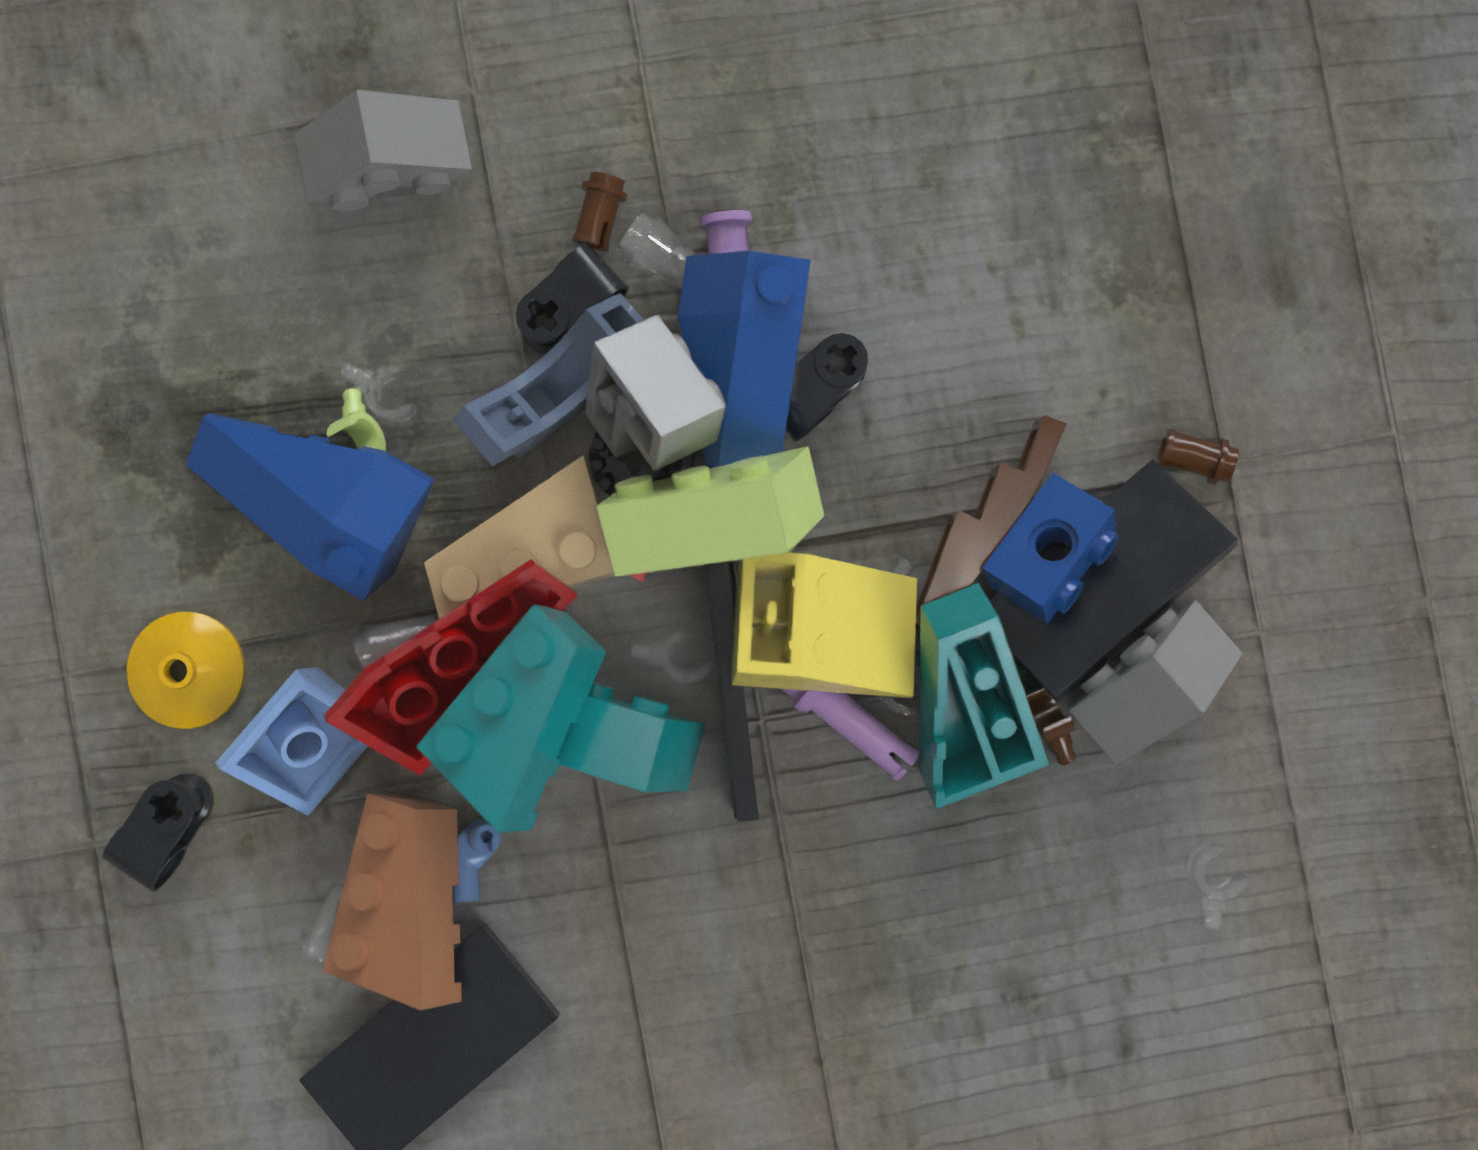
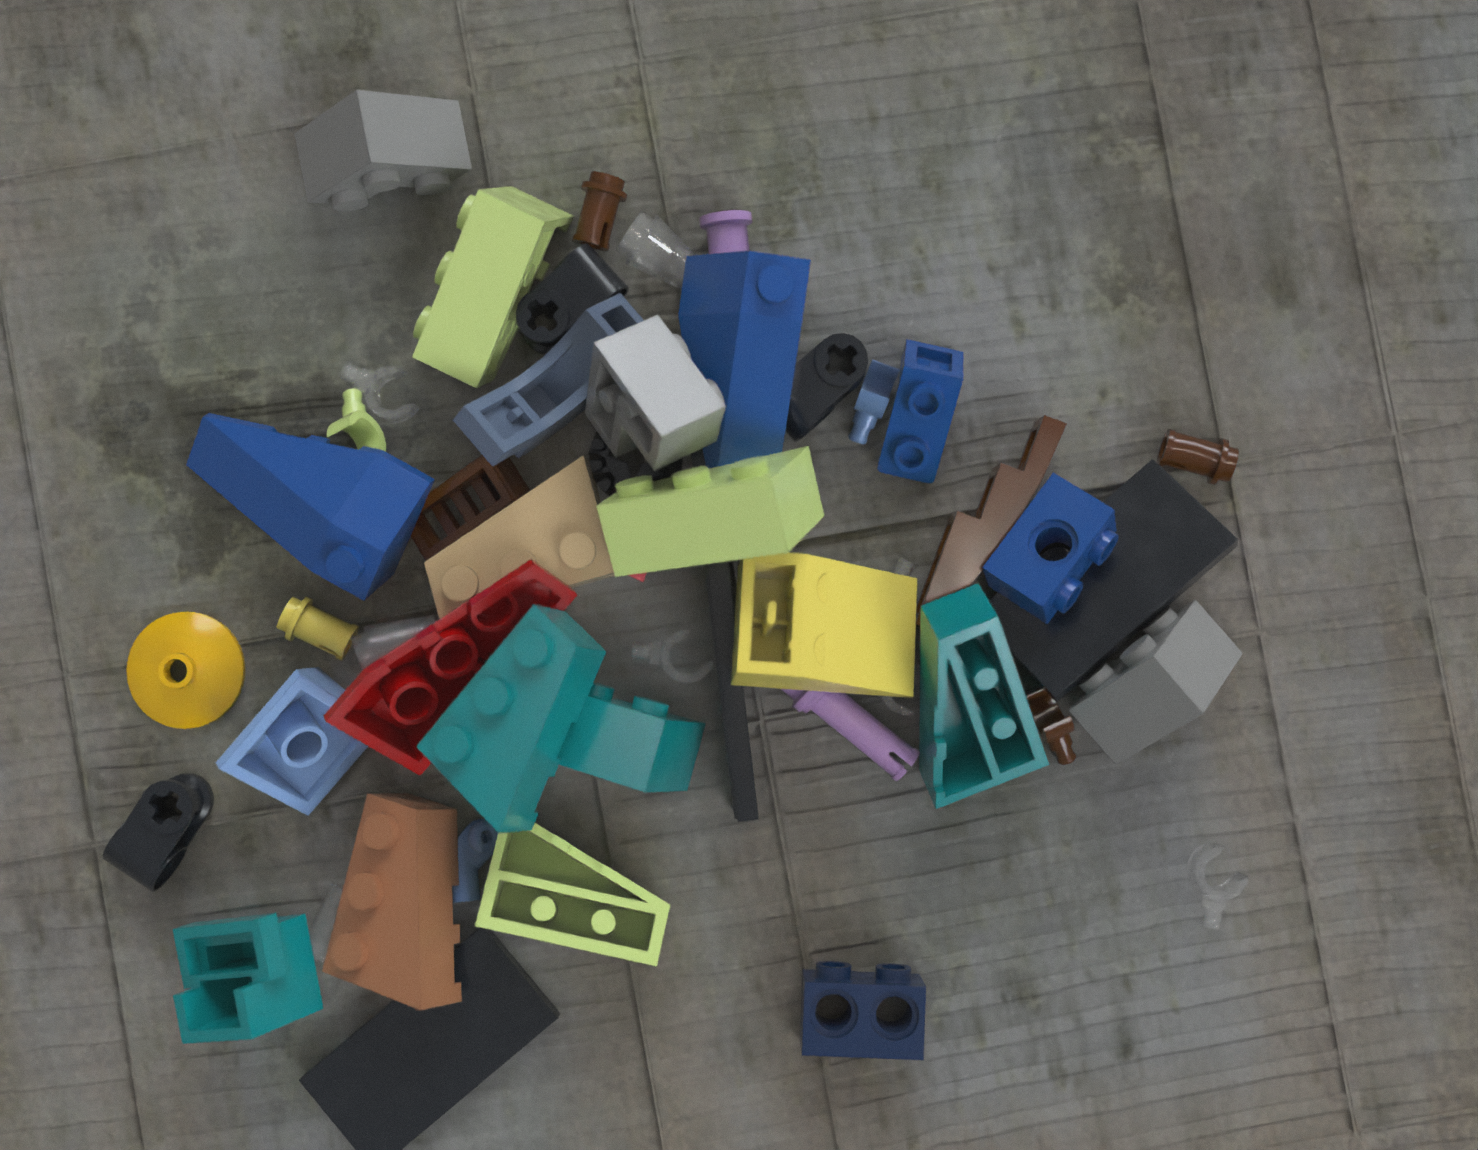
(244, 976): none -> teal plate
(316, 627): none -> light yellow pin
(484, 282): none -> yellowish green wedge
(504, 478): none -> reddish brown slope
(567, 898): none -> yellowish green wedge
(859, 1030): none -> dark blue brick
(872, 399): none -> medium blue piece
(921, 411): none -> blue bracket

